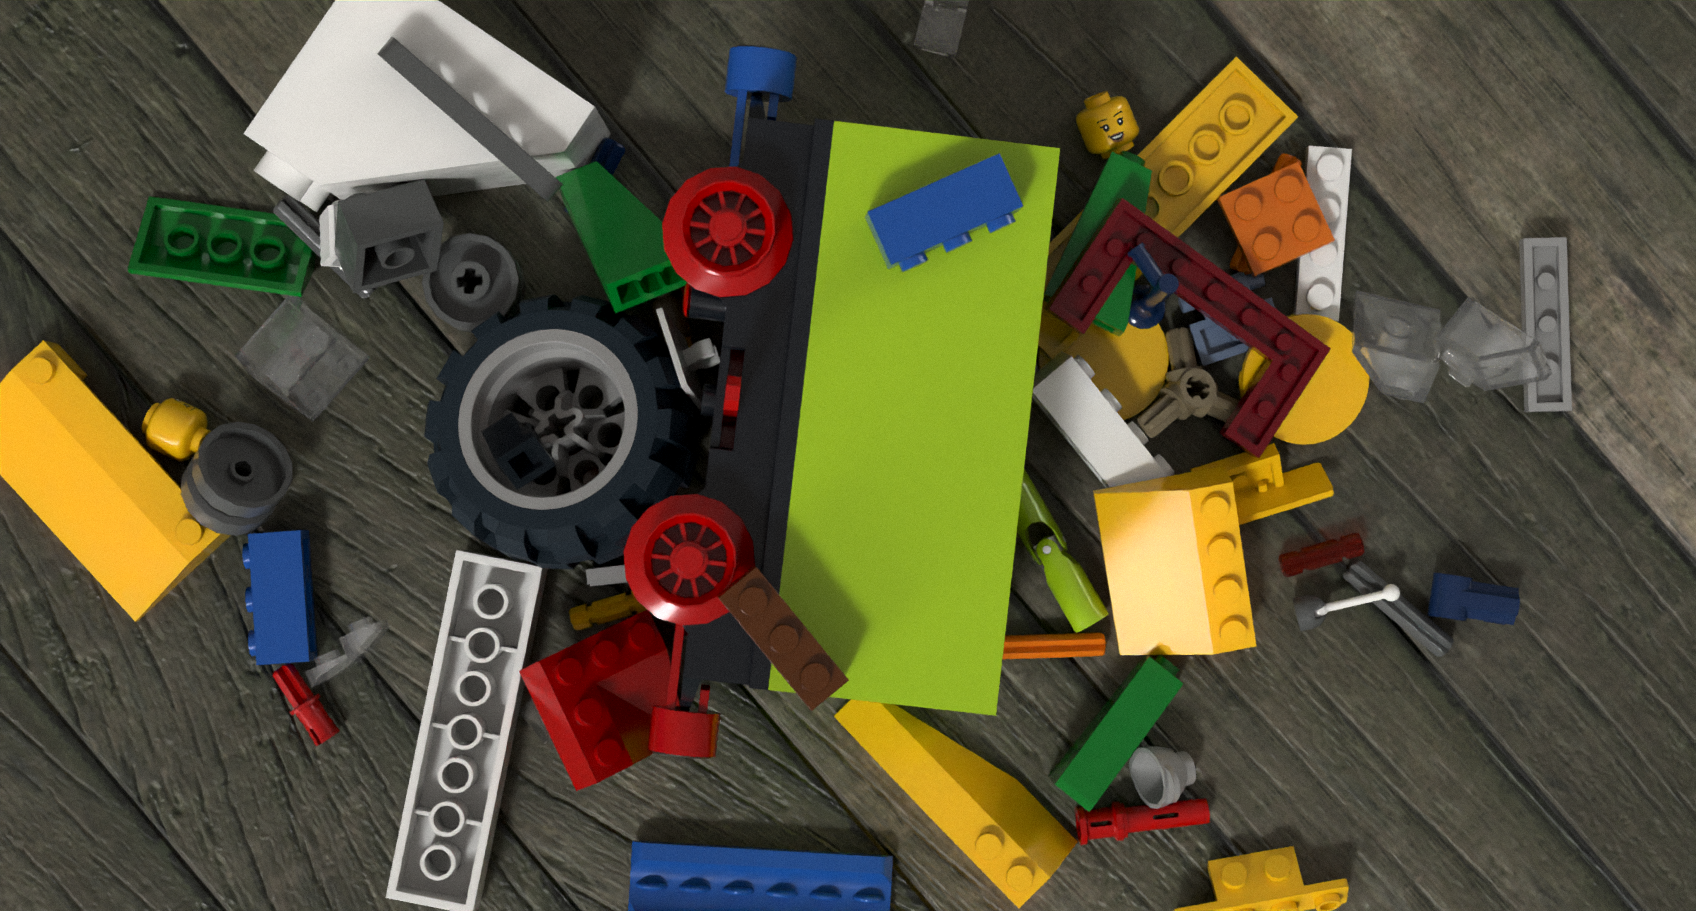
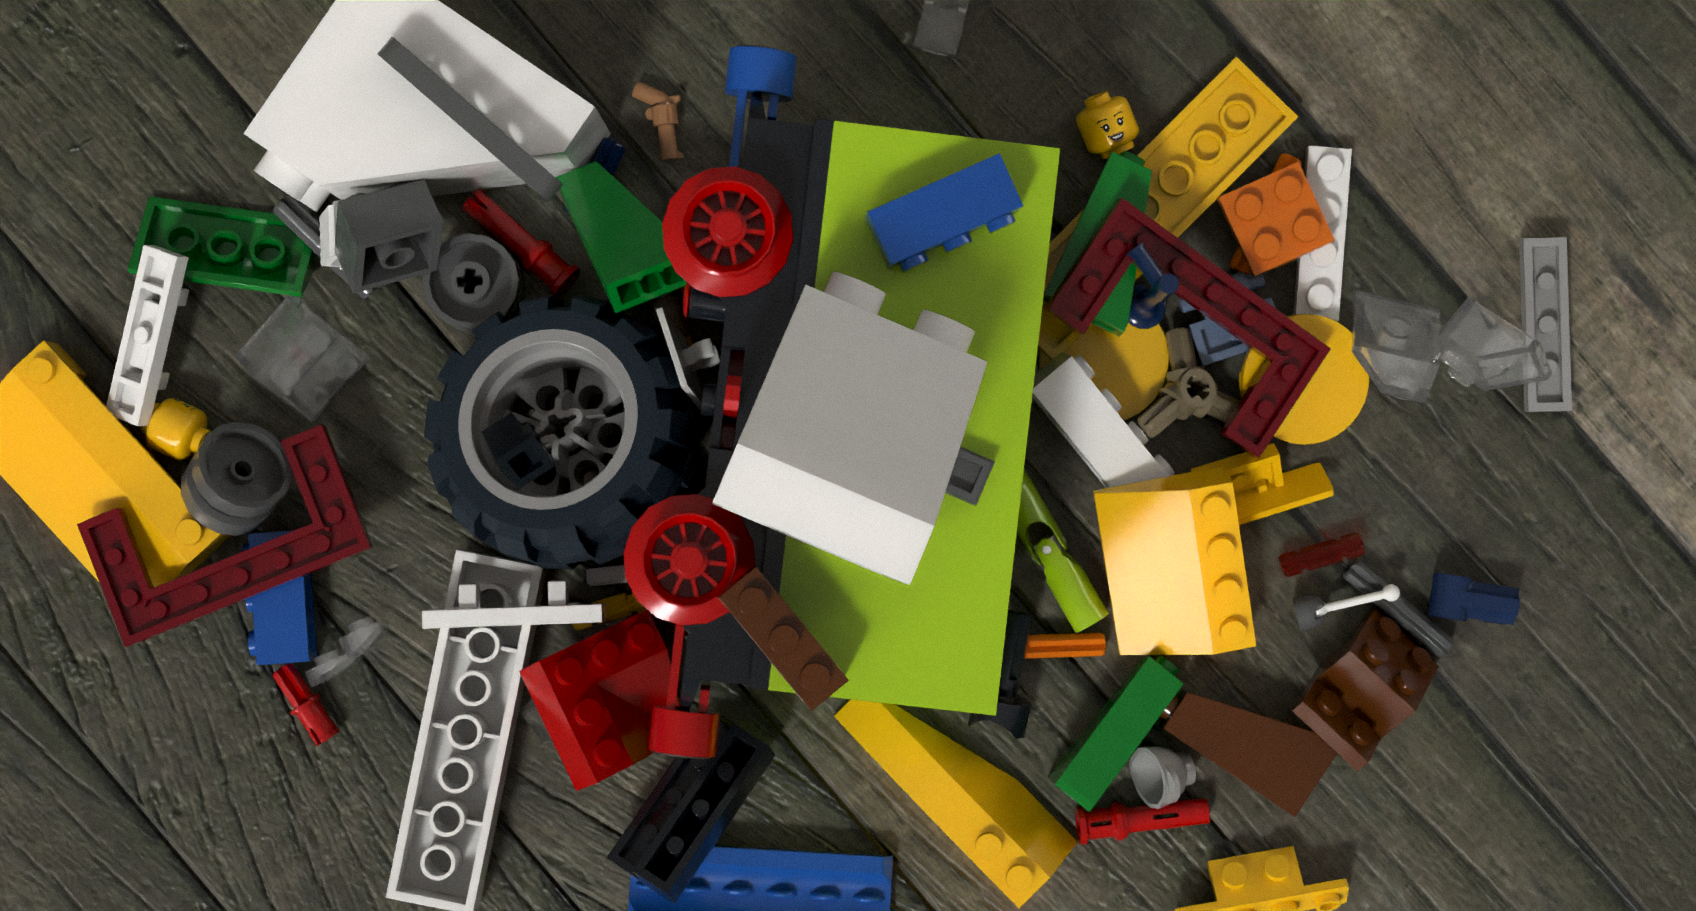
(147, 335): none -> white hinge
(149, 611): none -> dark red plate
(472, 615): none -> white hinge
(535, 255): none -> red pin
(664, 117): none -> medium nougat piece
(690, 812): none -> black brick
(856, 429): none -> white slope
(969, 476): none -> dark grey tile
(1011, 708): none -> black piece
(1260, 751): none -> reddish brown slope
(1366, 688): none -> reddish brown bracket

